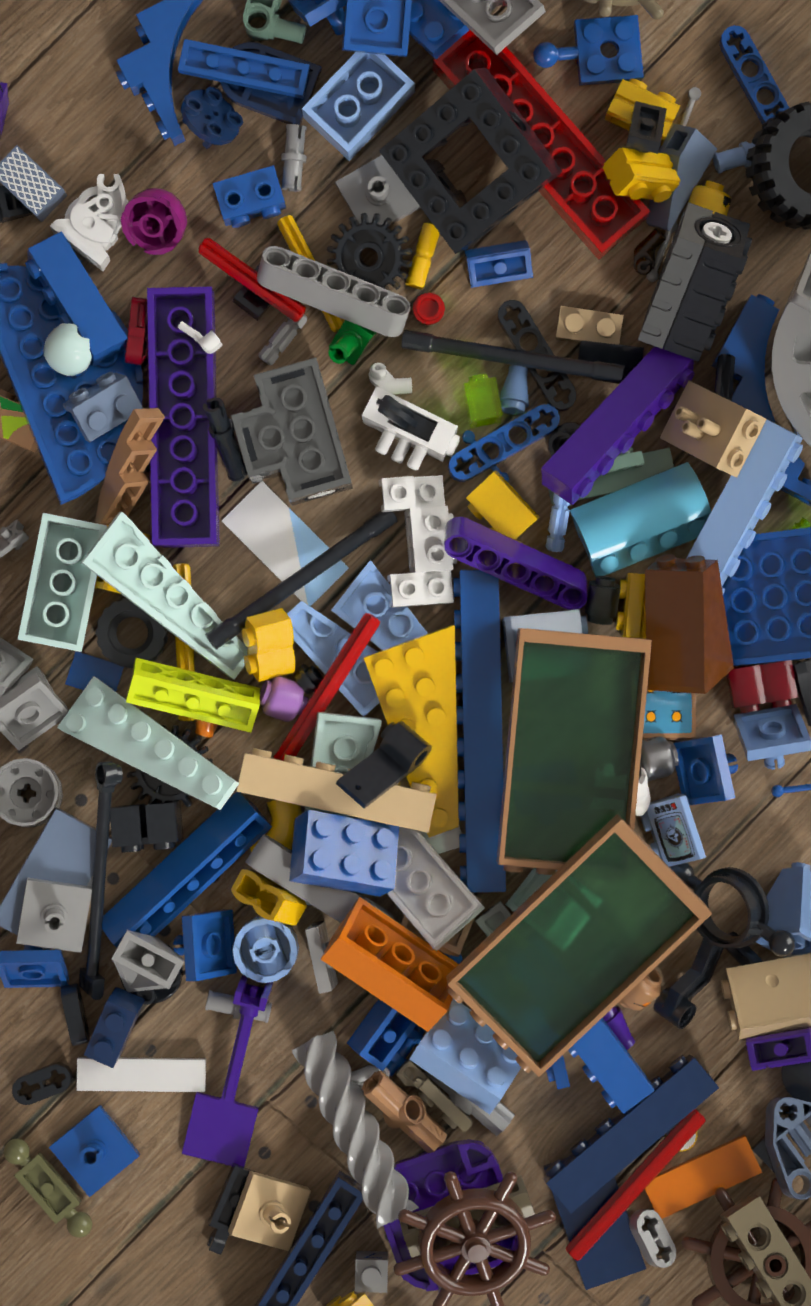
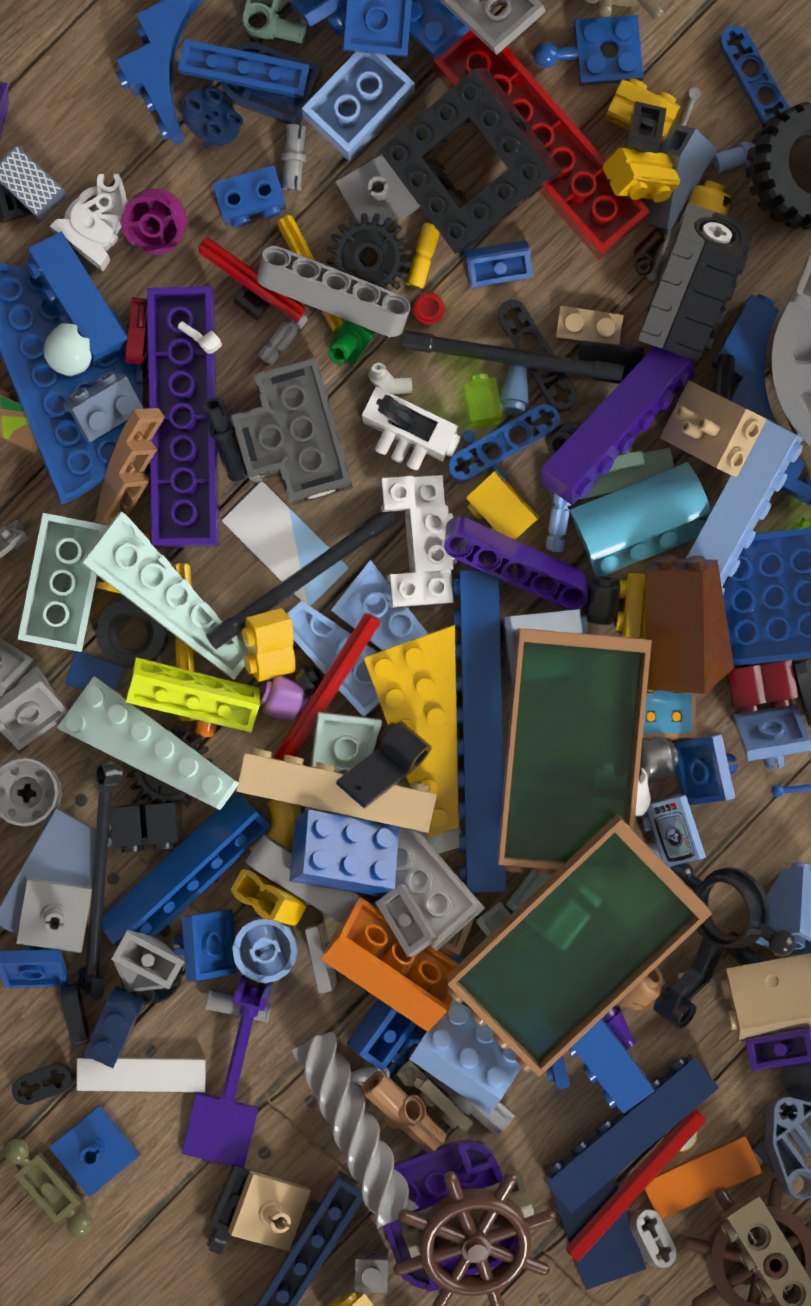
(406, 920): none -> light grey plate

